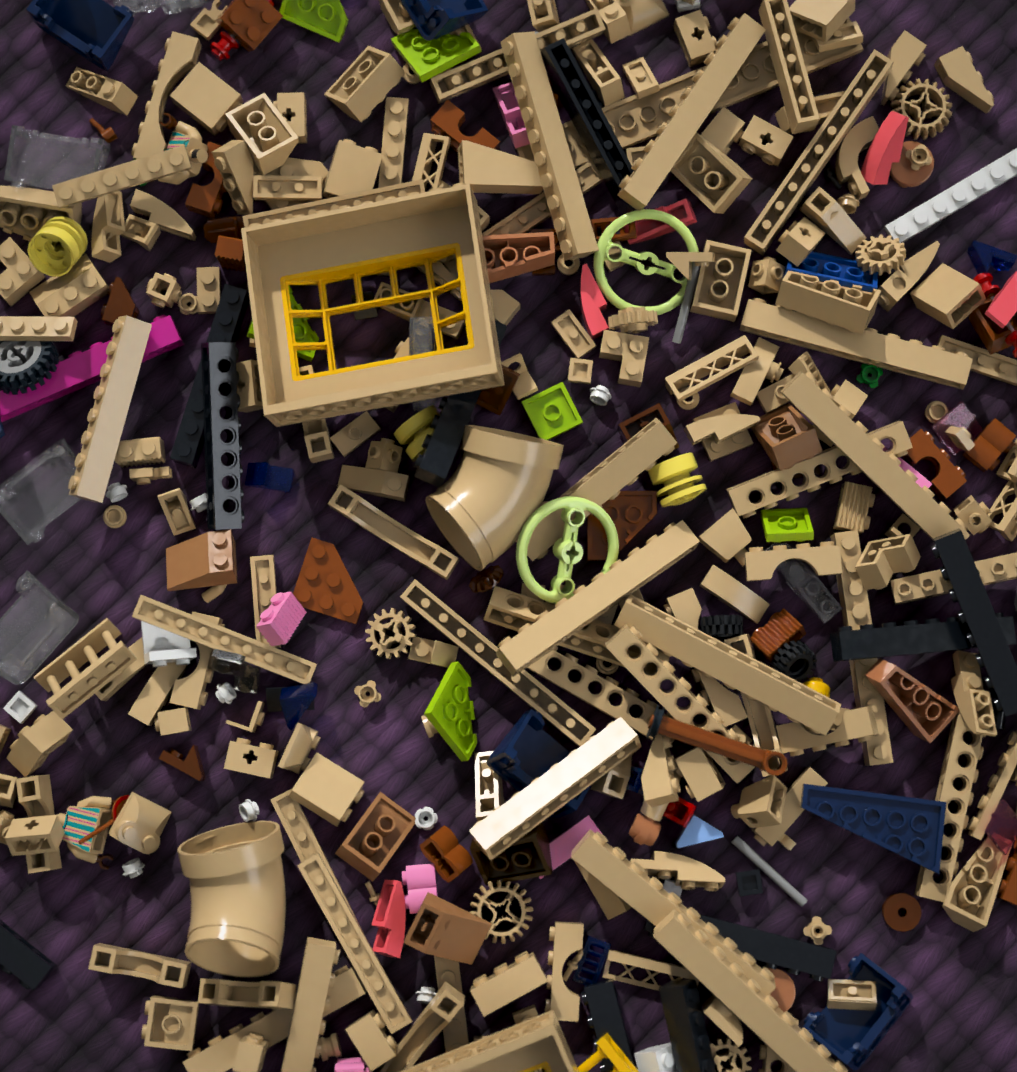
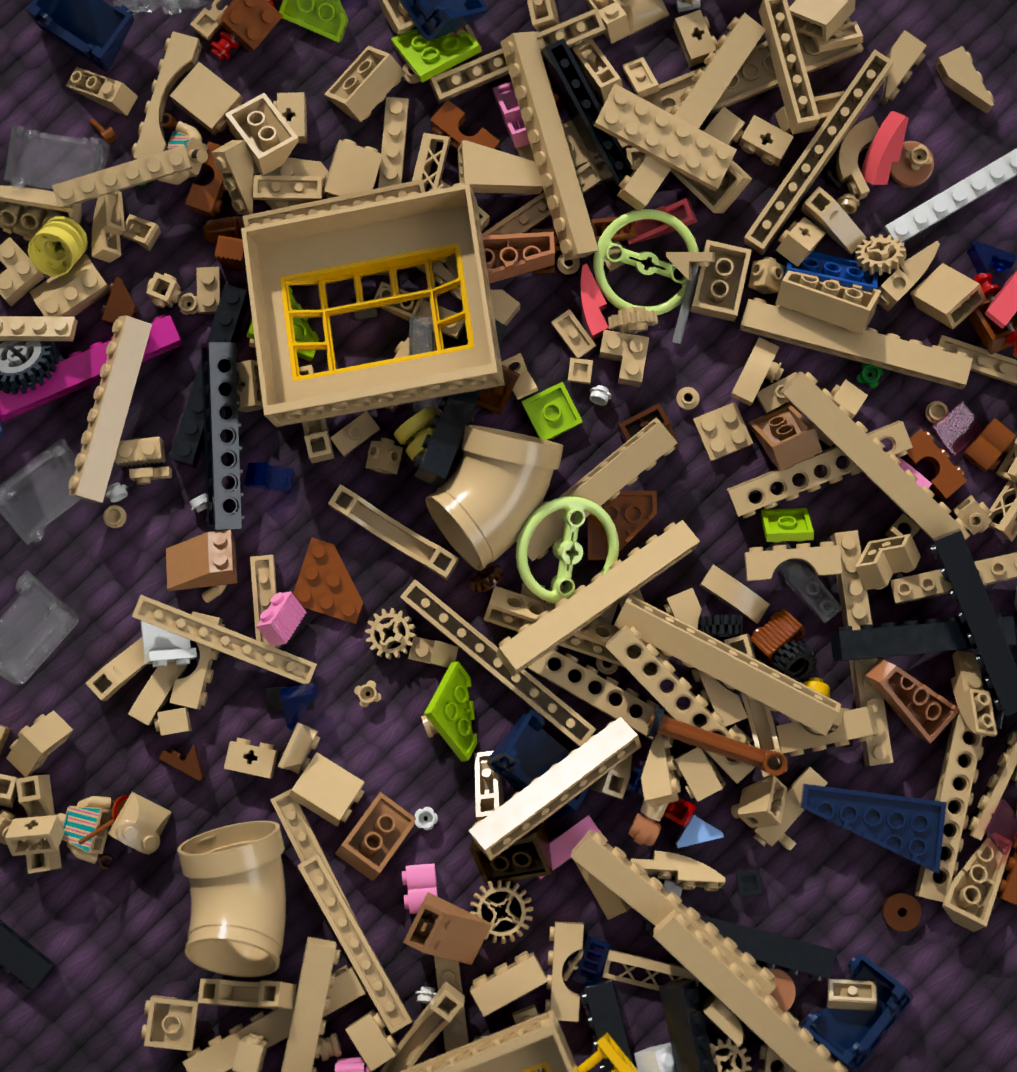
(20, 707): white plate -> none
(93, 677): tan fence -> none
(133, 868): white plate -> none
(140, 964): tan arch -> none
(161, 214): tan slope -> none
(177, 511): tan slope -> none
(225, 693): white plate -> none
(245, 676): clear smoke plate -> none
(249, 810): white plate -> none
(257, 719): tan bracket -> none
(374, 897): tan hand -> none
(375, 482): tan slope -> none
(390, 920): coral slope -> none
(446, 854): dark orange brick -> none
(665, 137): none -> tan plate
(677, 480): light yellow wheel -> none
(709, 365): tan fence -> none
(719, 427): tan slope -> none
(727, 538): tan torso -> none
(769, 871): light grey bar -> none
(805, 364): tan slope -> none
(817, 937): tan plate -> none
(853, 507): tan brick -> none
(939, 109): tan gear -> none
(960, 437): tan plate -> none

